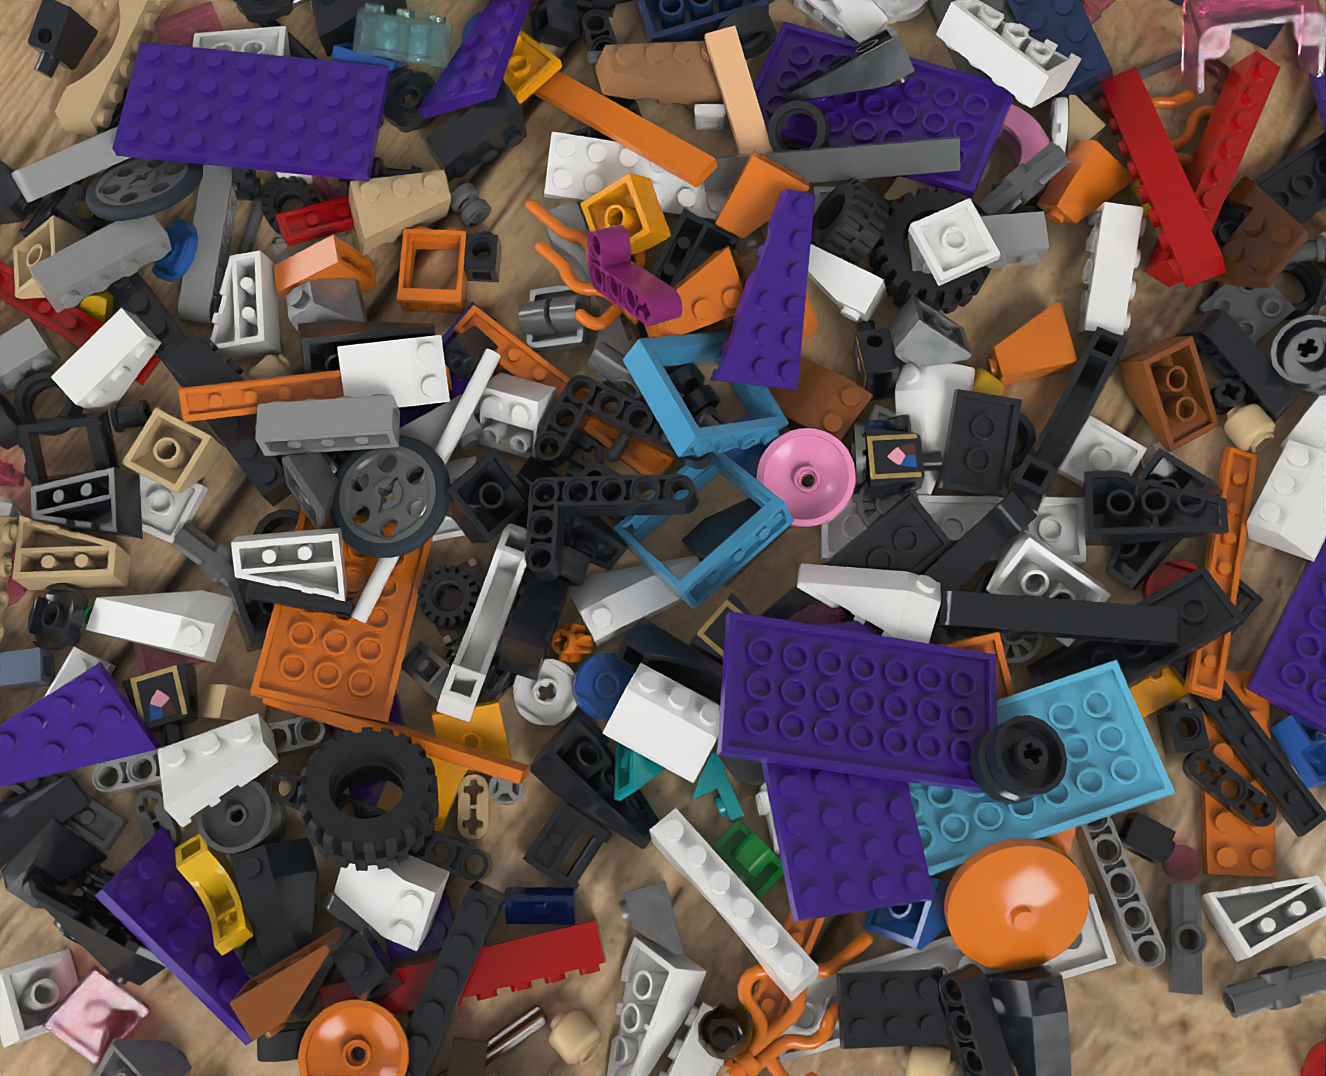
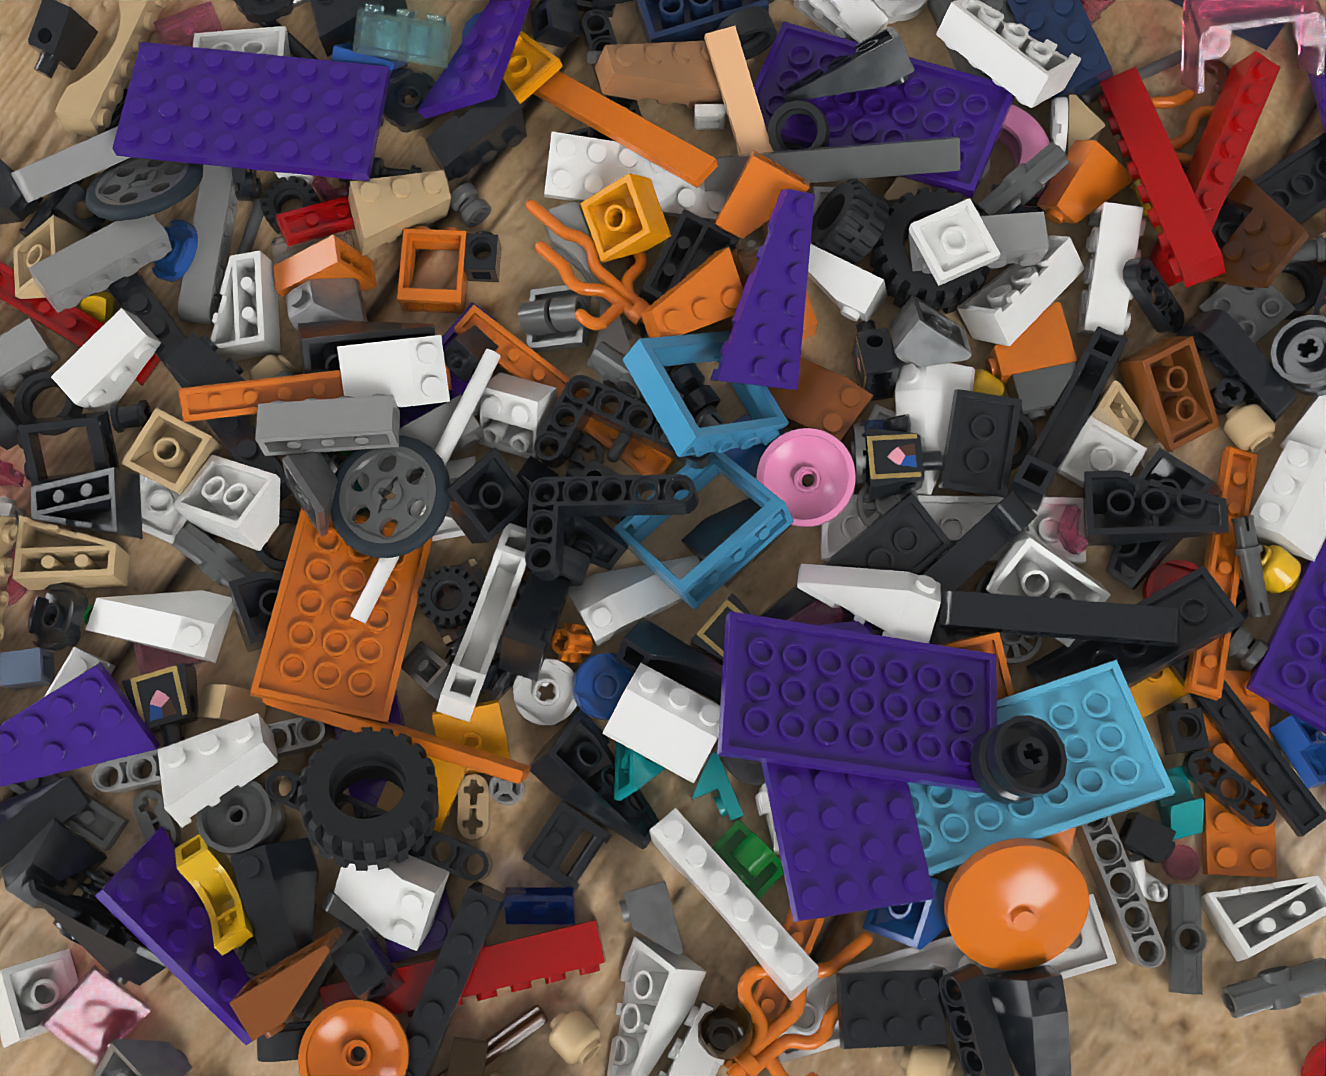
(233, 502): none -> white slope
(294, 560): white wedge -> none
(295, 598): black pin -> none
(625, 281): magenta beam -> none
(1020, 294): none -> white wedge
(1039, 389): none -> dark grey slope
(1067, 533): none -> clear pink arm
(1118, 411): none -> tan slope
(1141, 278): none -> black beam
(1150, 886): none -> white arm
(1181, 810): none -> teal slope
(1246, 648): none -> dark grey wheel
(1251, 567): none -> dark grey pin
(1279, 569): none -> yellow head

